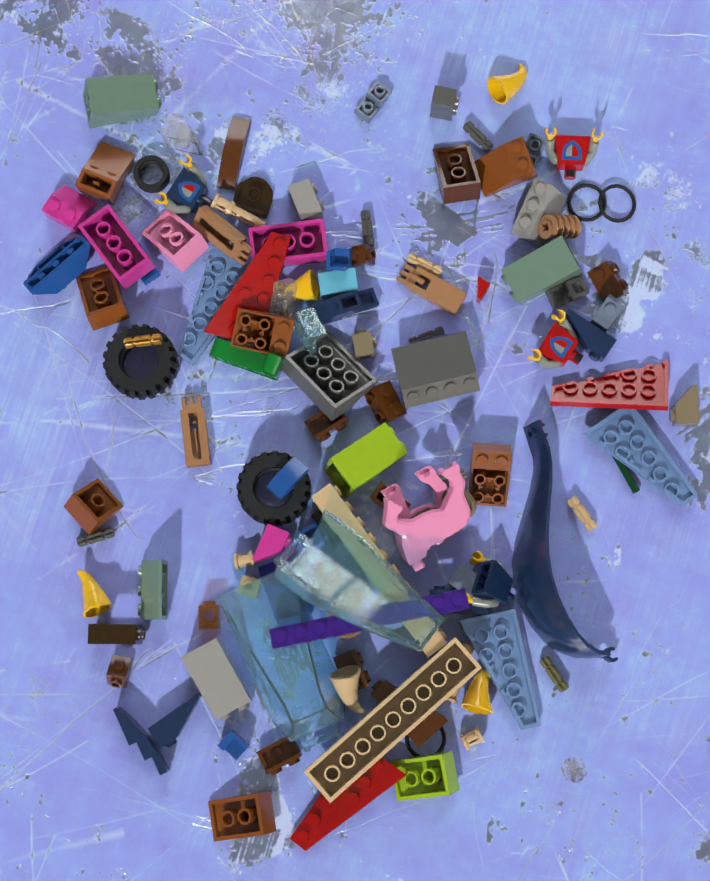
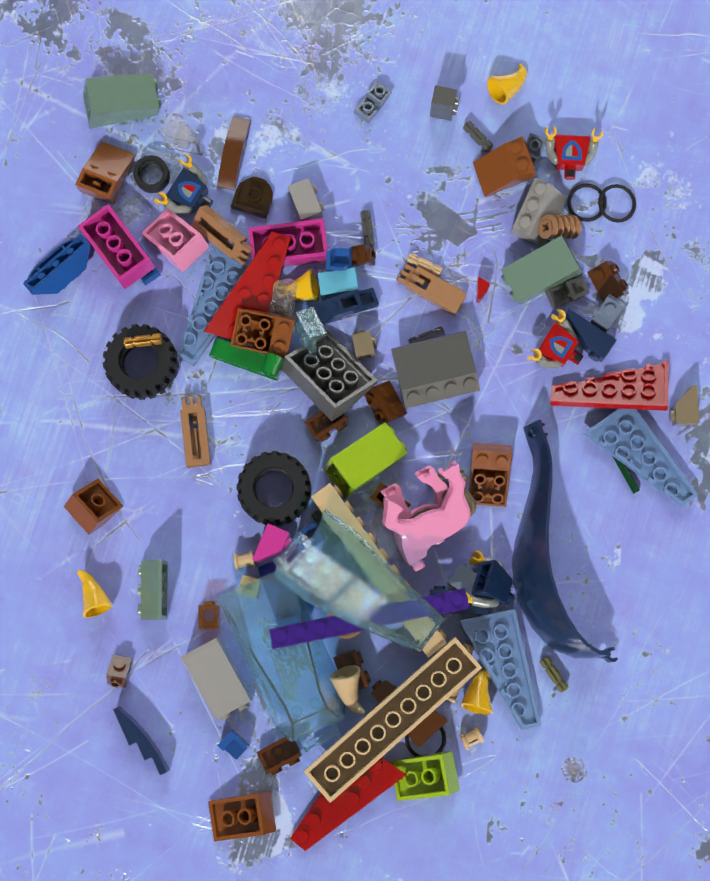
(68, 208): dark pink slope -> none
(96, 536): dark grey axle -> none
(101, 298): dark orange slope -> none
(116, 633): dark brown window -> none
(172, 725): dark blue slope -> none
(229, 208): tan pin -> none
(287, 478): blue slope -> none
(456, 174): reddish brown slope -> none
(582, 513): tan axle -> none

